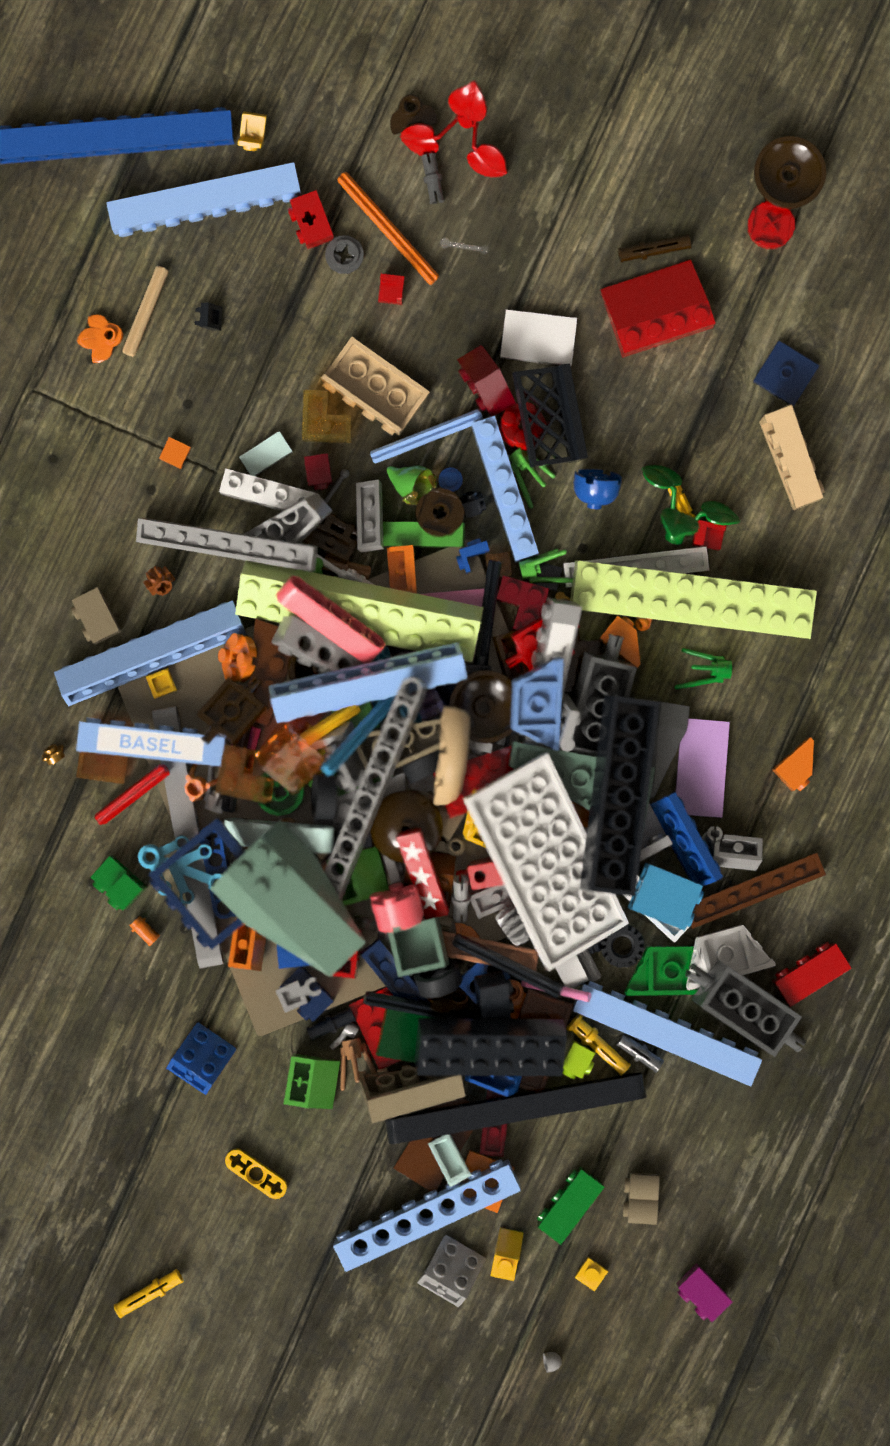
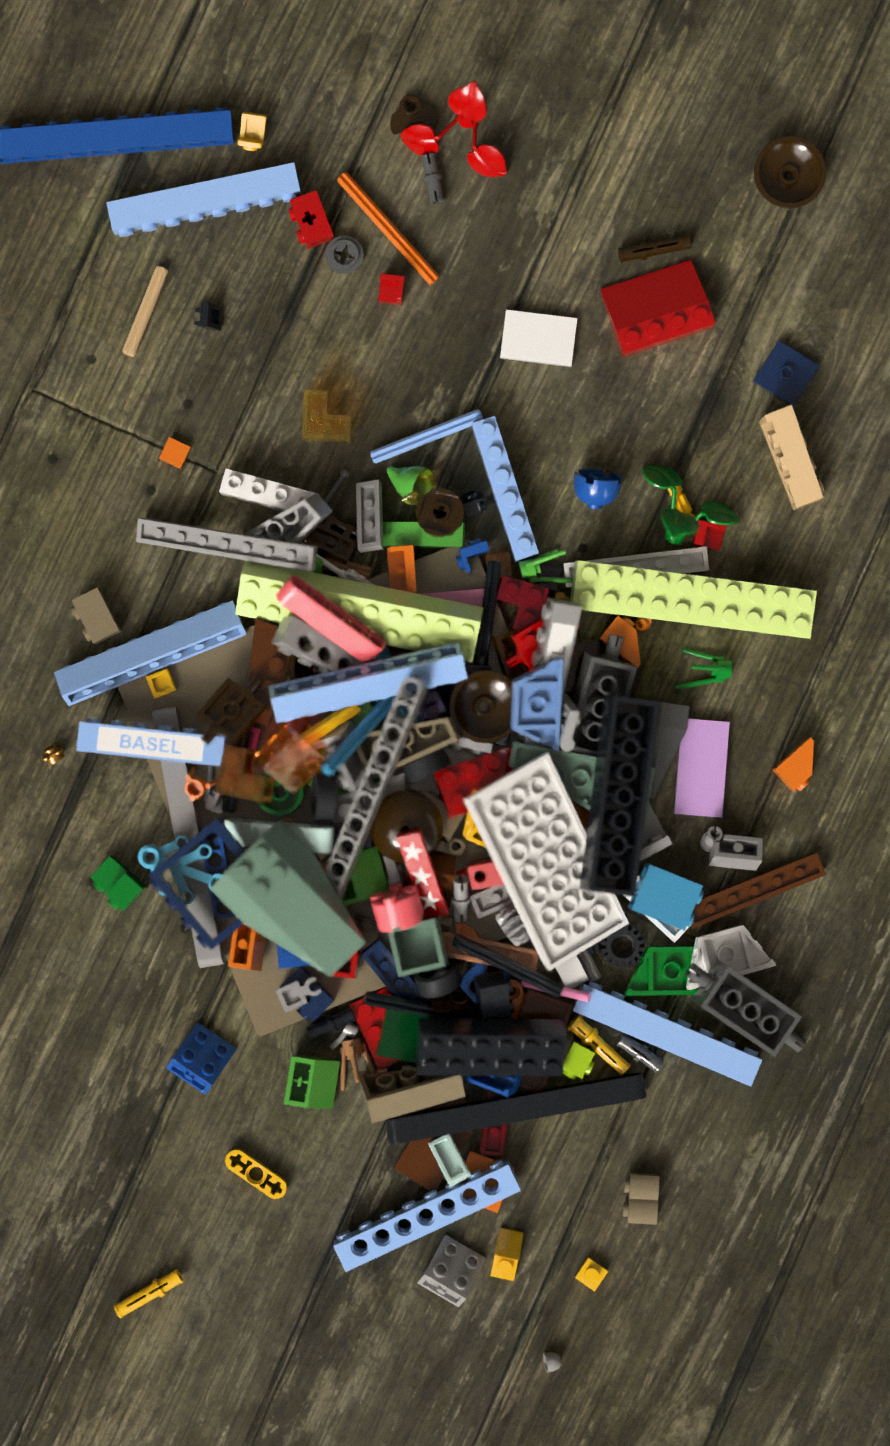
(97, 340): orange plate -> none
(102, 767): clear orange plate -> none
(132, 794): red axle -> none
(144, 930): orange pin -> none
(159, 580): dark orange gear -> none
(237, 657): orange plate -> none
(265, 454): light aqua tile -> none
(318, 471): dark red brick -> none
(374, 387): tan bracket -> none
(445, 244): clear hinge -> none
(450, 479): blue plate -> none
(453, 762): tan brick -> none
(485, 380): dark red brick -> none
(509, 426): red plate -> none
(521, 461): bright green plant -> none
(568, 415): black fence -> none
(569, 1204): green brick -> none
(686, 841): blue plate -> none
(704, 1293): magenta brick -> none
(770, 225): red tile -> none
(811, 973): red brick -> none

